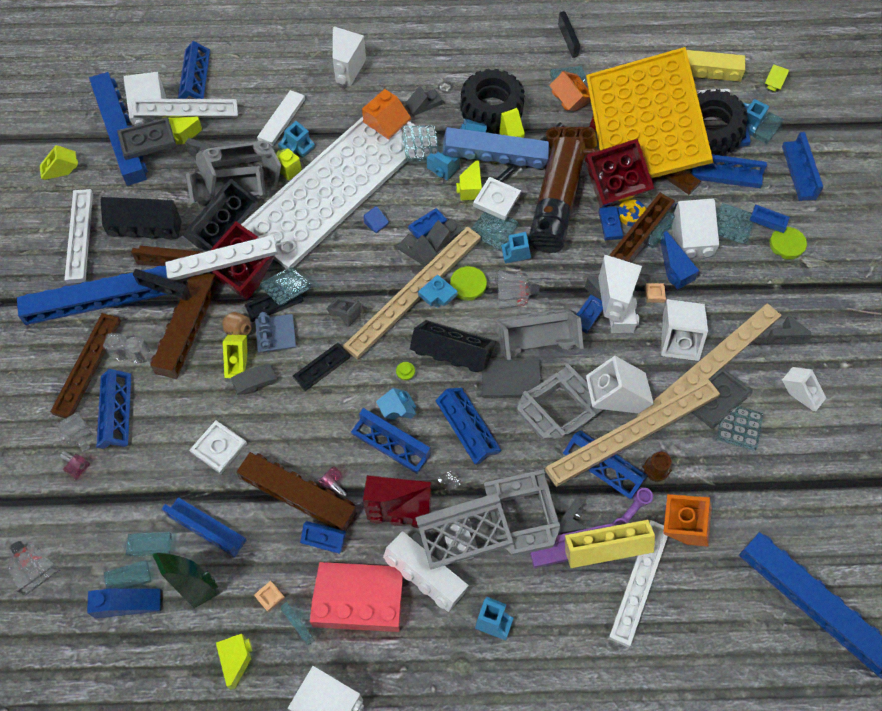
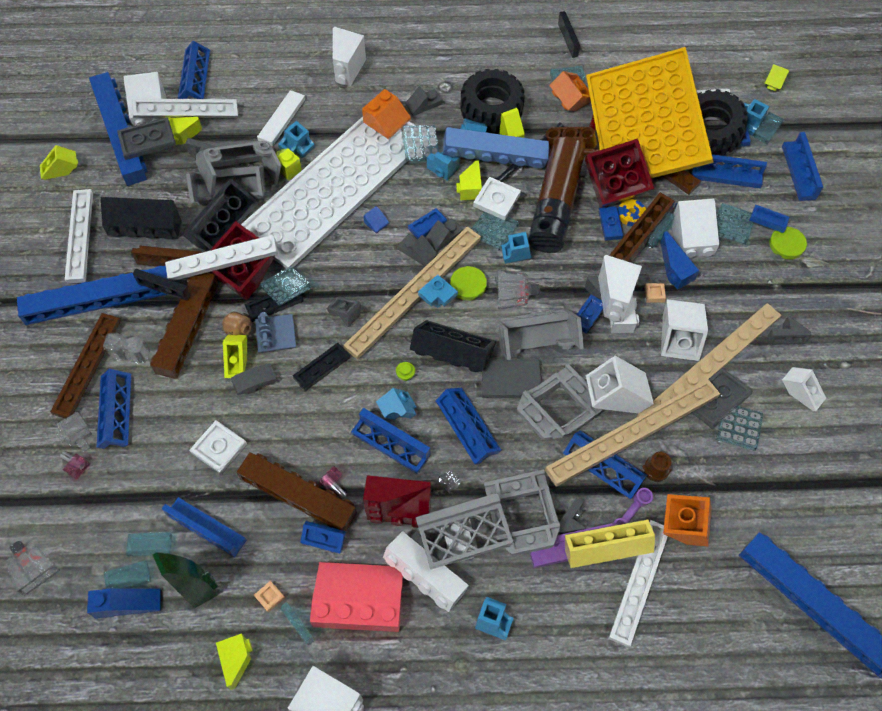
(716, 65): light yellow brick -> none

